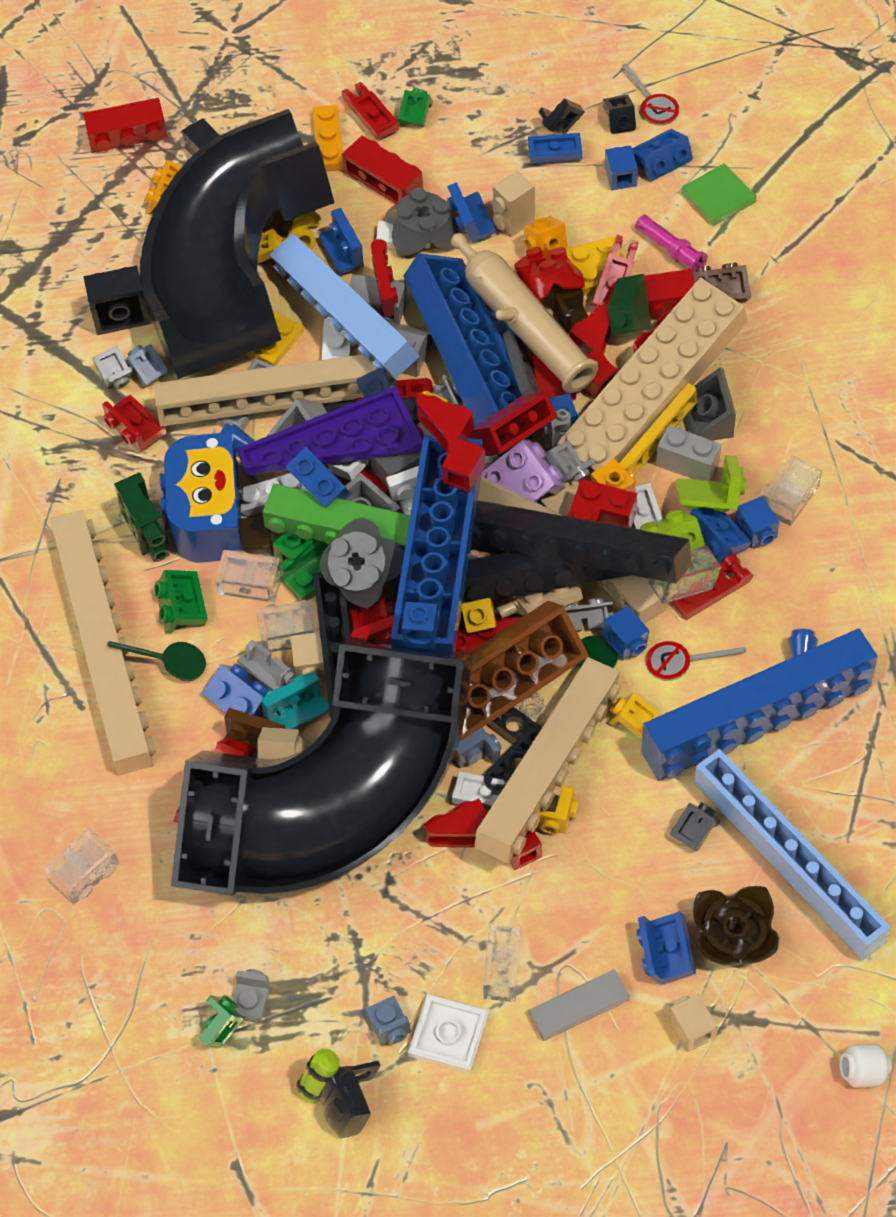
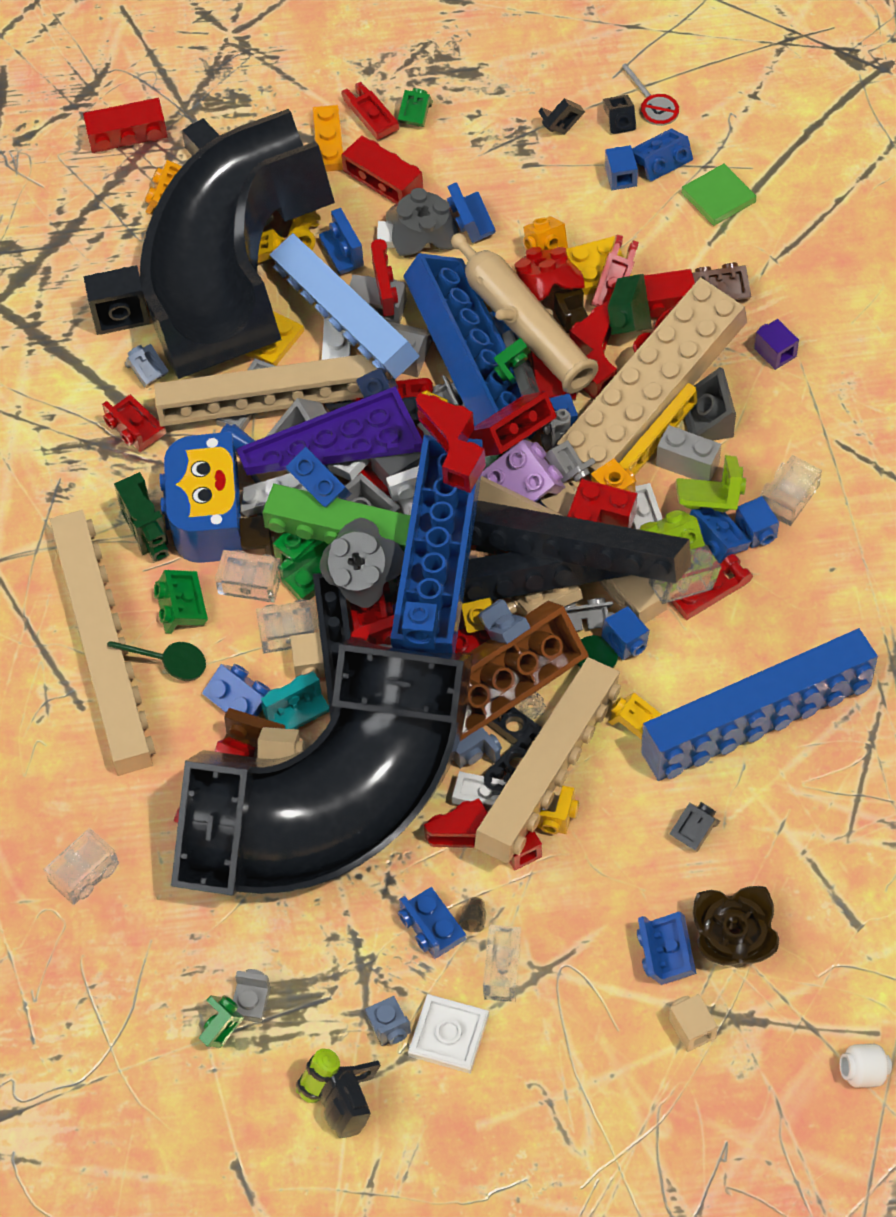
(113, 368): light grey bracket -> none
(269, 671): light grey hinge -> none
(432, 922): none -> blue bracket
(473, 915): none -> clear smoke hose
(501, 623): none -> sand blue bracket
(512, 356): none -> green bracket
(513, 203): tan brick -> none
(555, 148): blue plate -> none
(579, 1005): light grey tile -> none
(671, 660): piece -> none
(679, 249): dark pink pin -> none
(776, 343): none -> dark purple brick
(792, 855): light blue brick -> none
(801, 641): blue cone -> none

